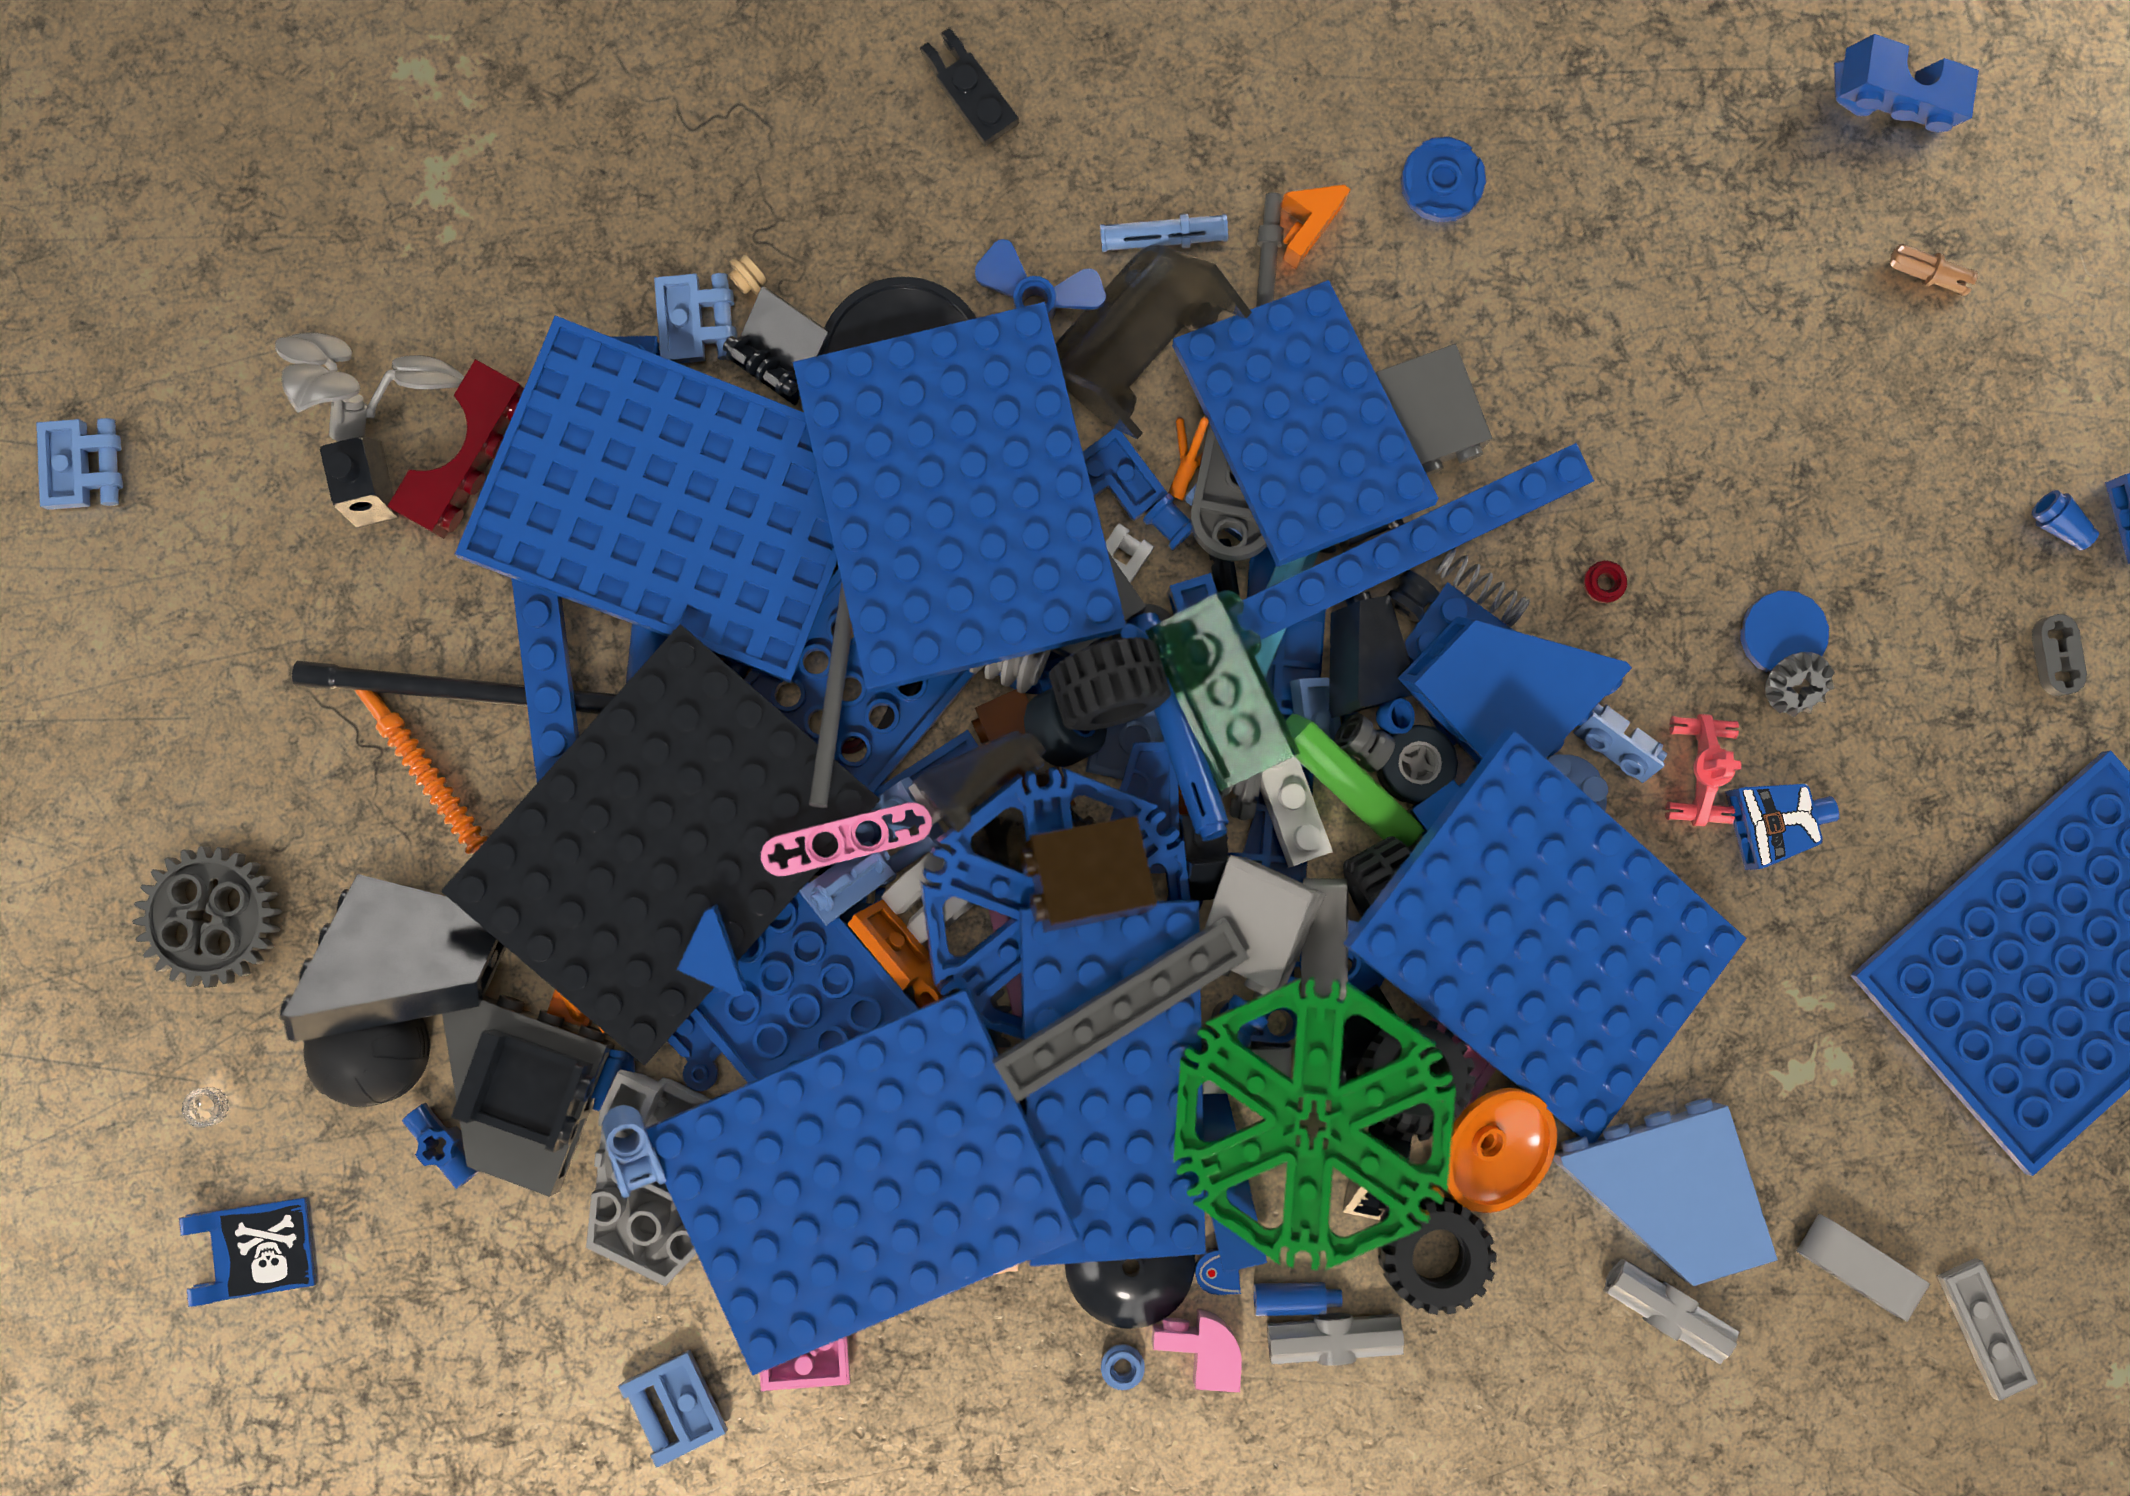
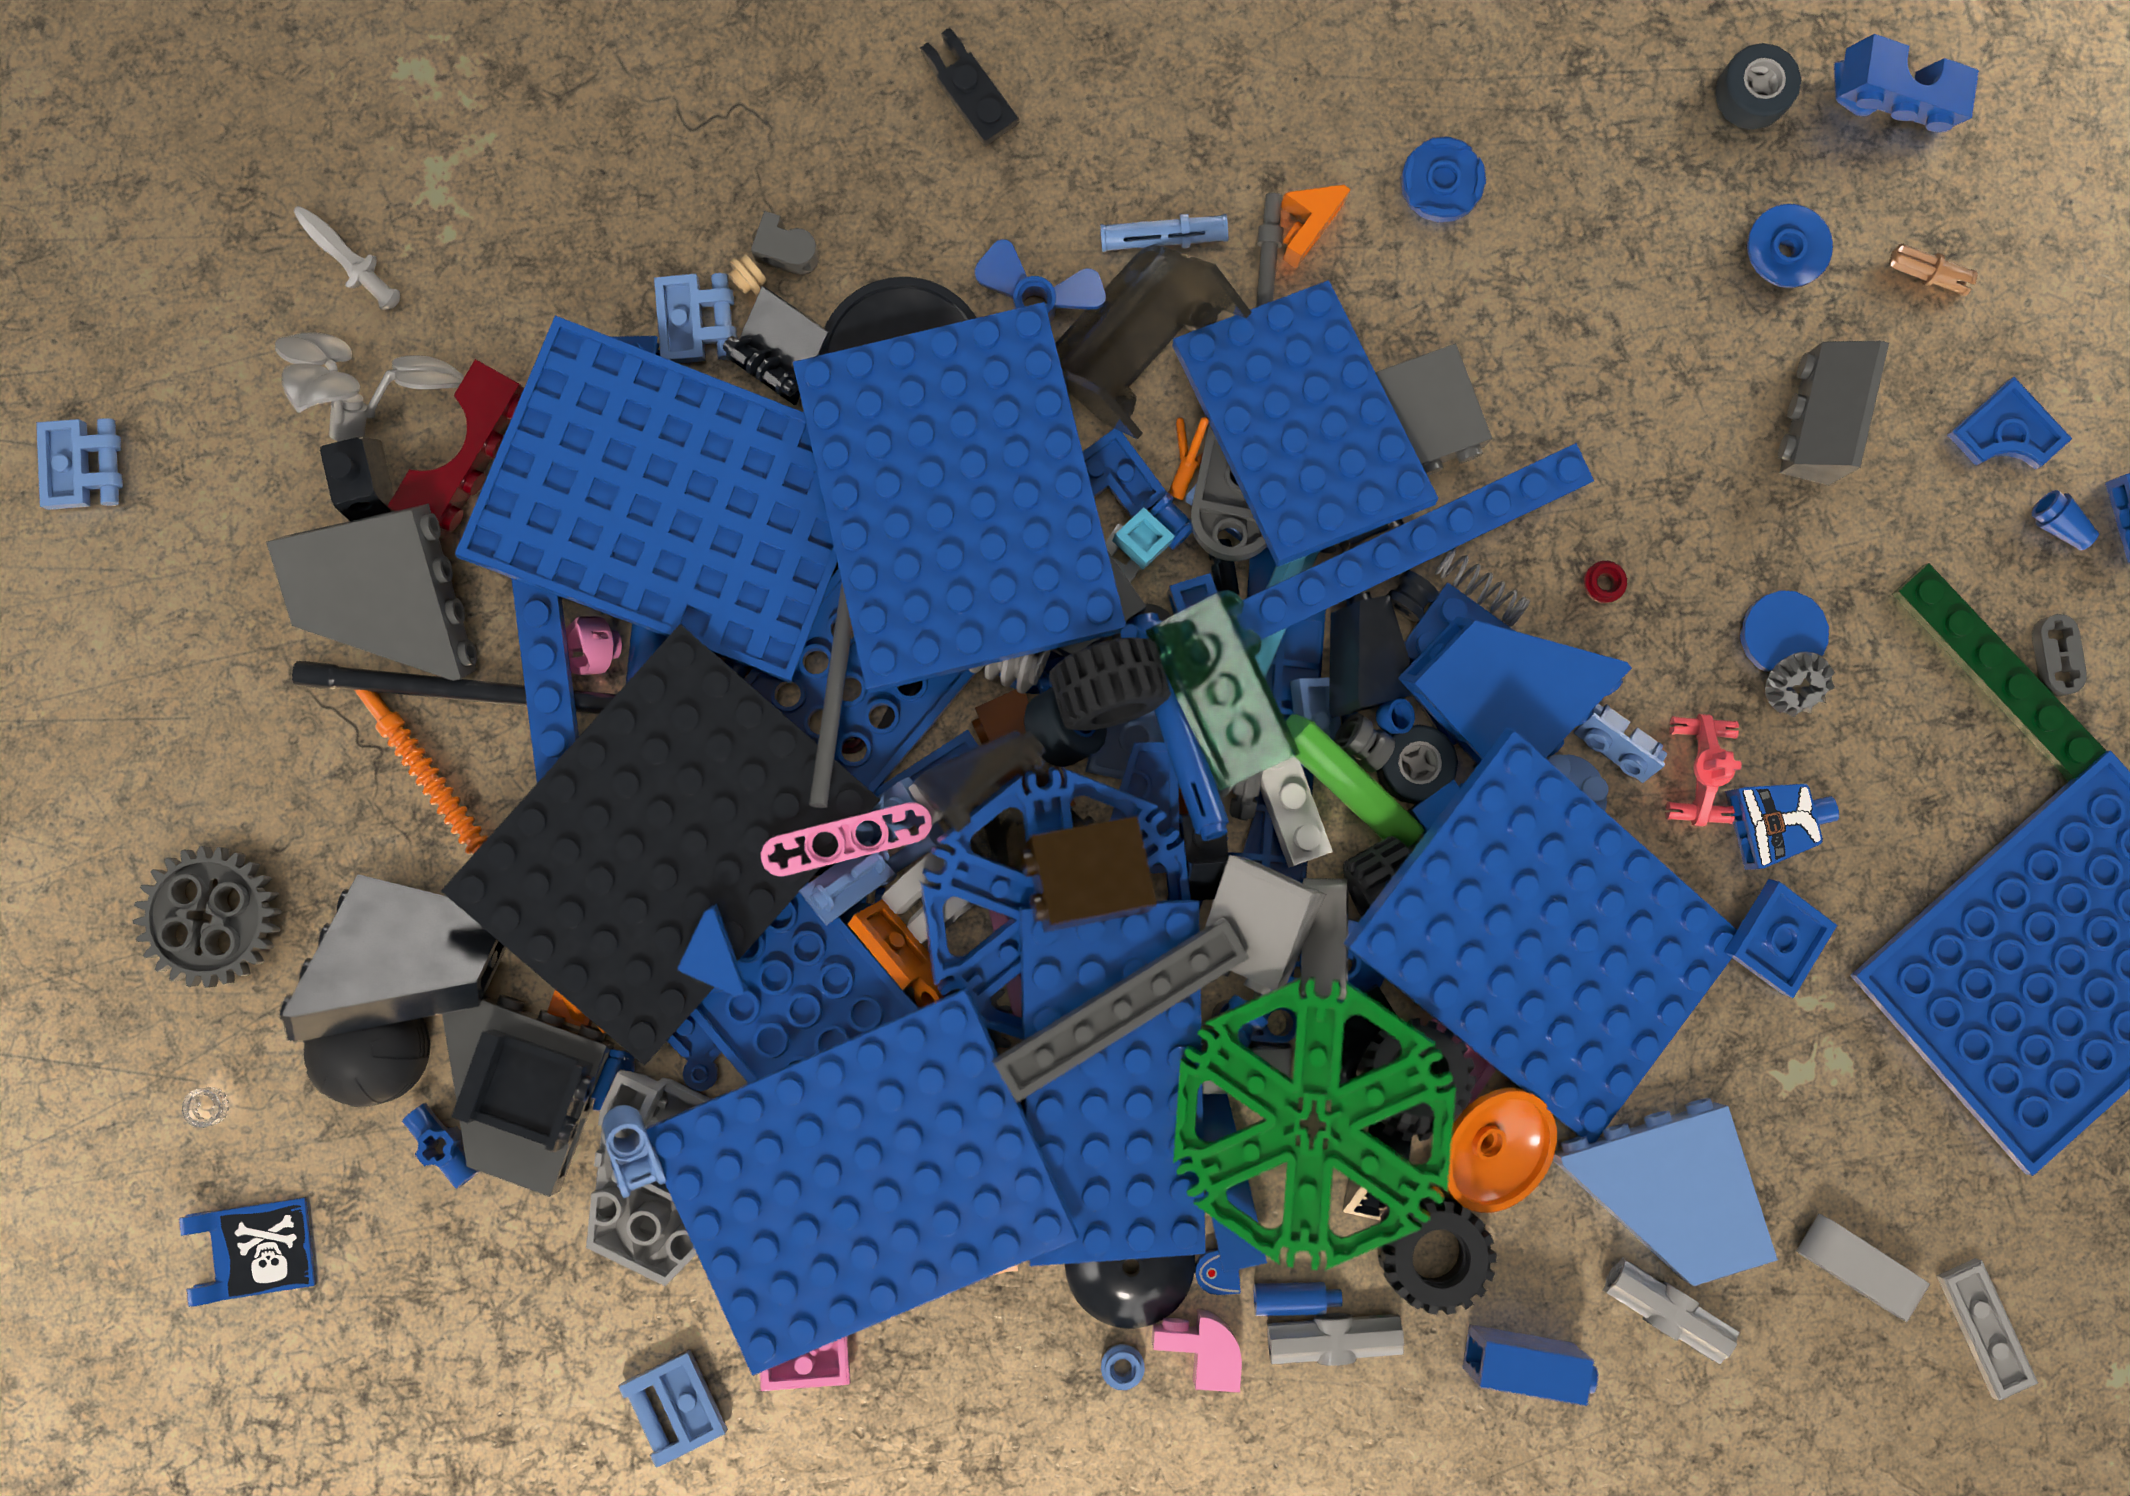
(358, 268): none -> light grey sword
(378, 589): none -> dark grey slope
(596, 642): none -> bright pink piece
(784, 249): none -> dark grey leg
(1143, 538): none -> medium azure plate
(1529, 1365): none -> blue brick
(1768, 72): none -> black wheel
(1780, 938): none -> blue tile
(1802, 233): none -> blue dish
(1832, 410): none -> dark grey slope
(1999, 672): none -> dark green plate
(2010, 426): none -> blue tile

